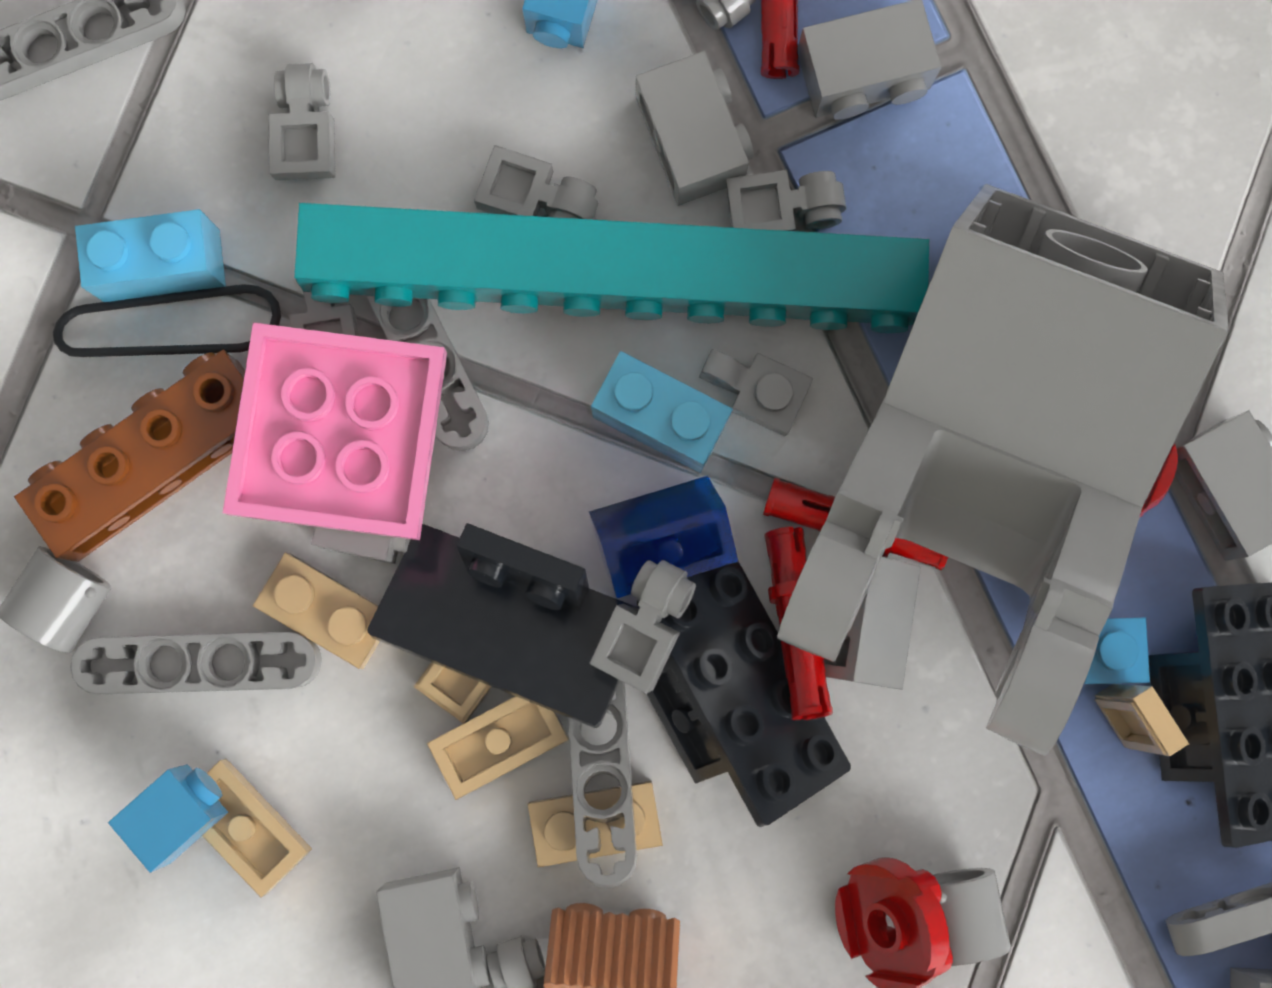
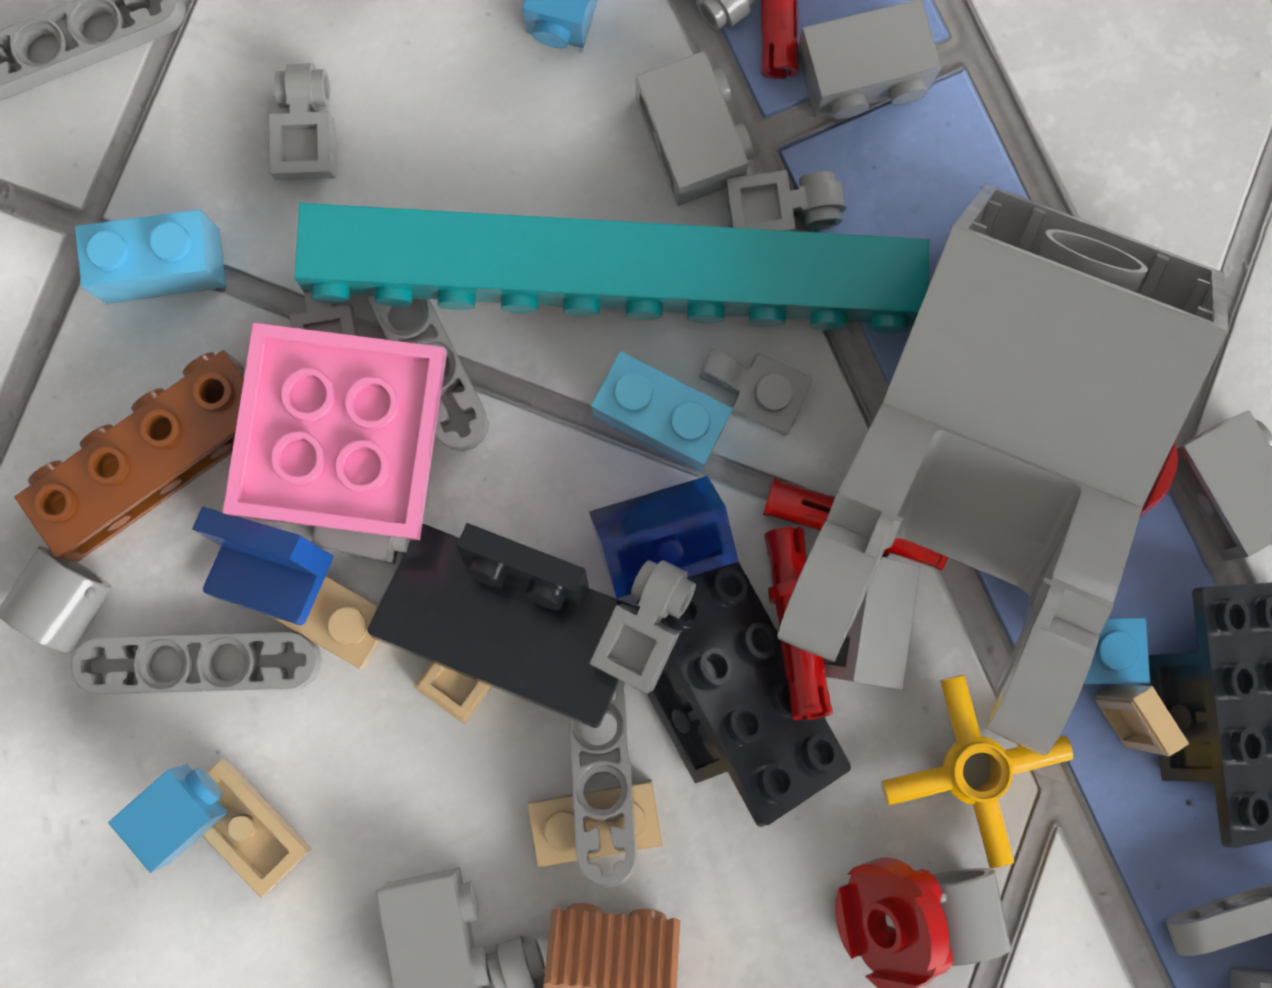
(160, 299): black piece -> none
(262, 566): none -> blue panel
(495, 744): tan plate -> none
(521, 187): light grey plate -> none
(950, 775): none -> yellow bar

